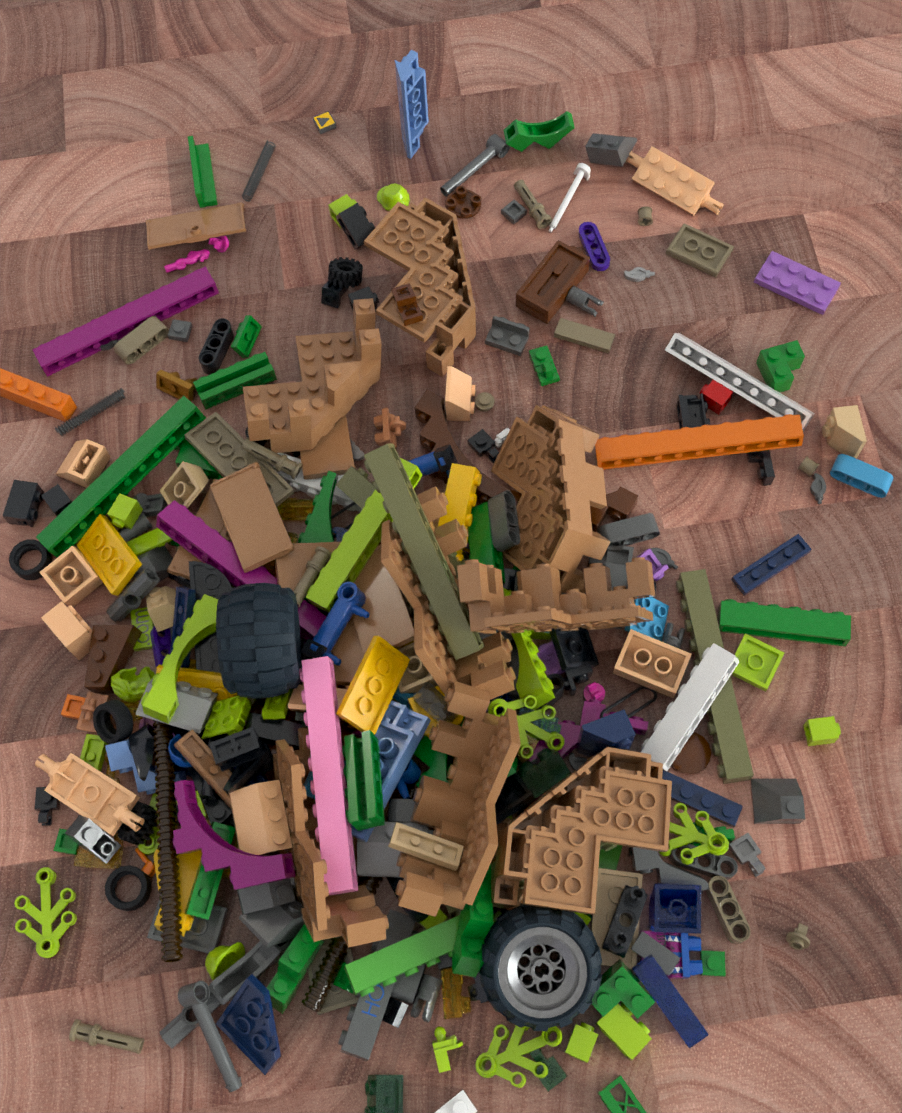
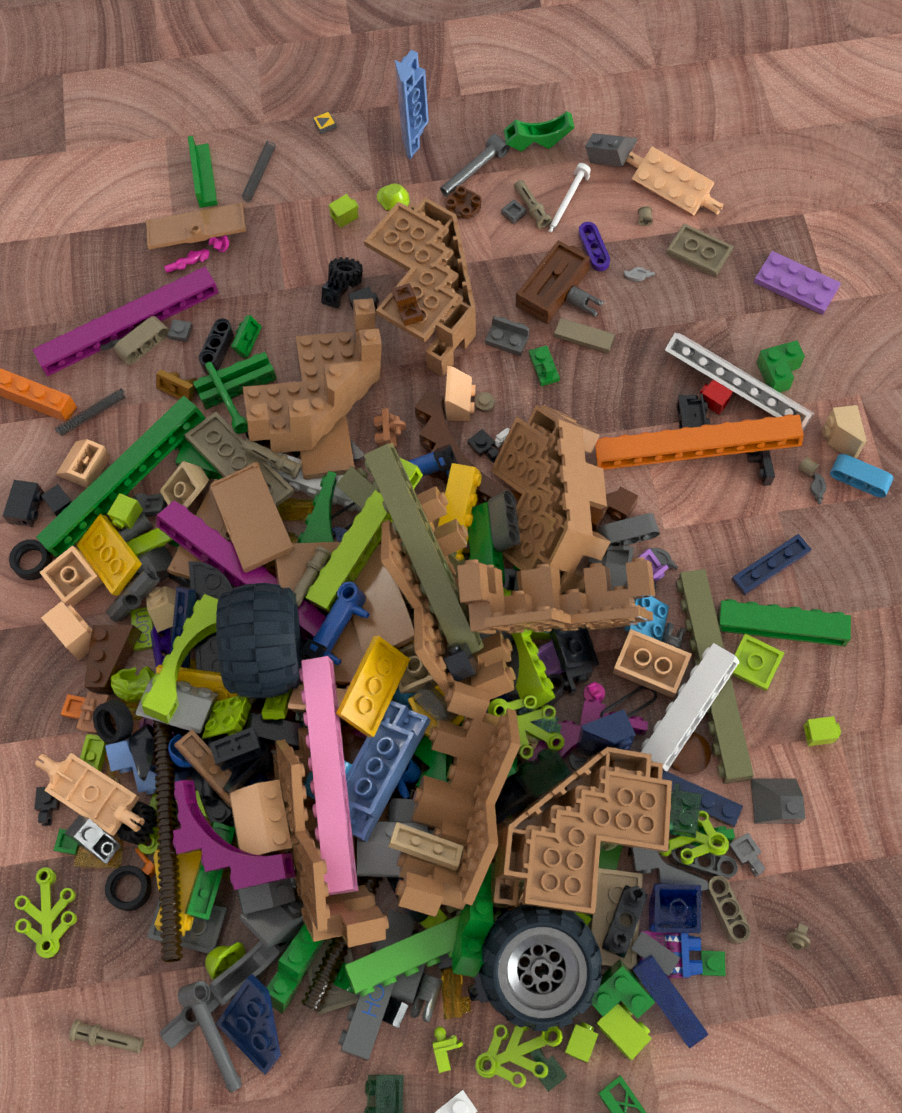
(239, 423): none -> green piece
(355, 225): black brick -> none
(363, 781): green brick -> none
(460, 661): none -> black brick
(684, 812): none -> clear green bracket

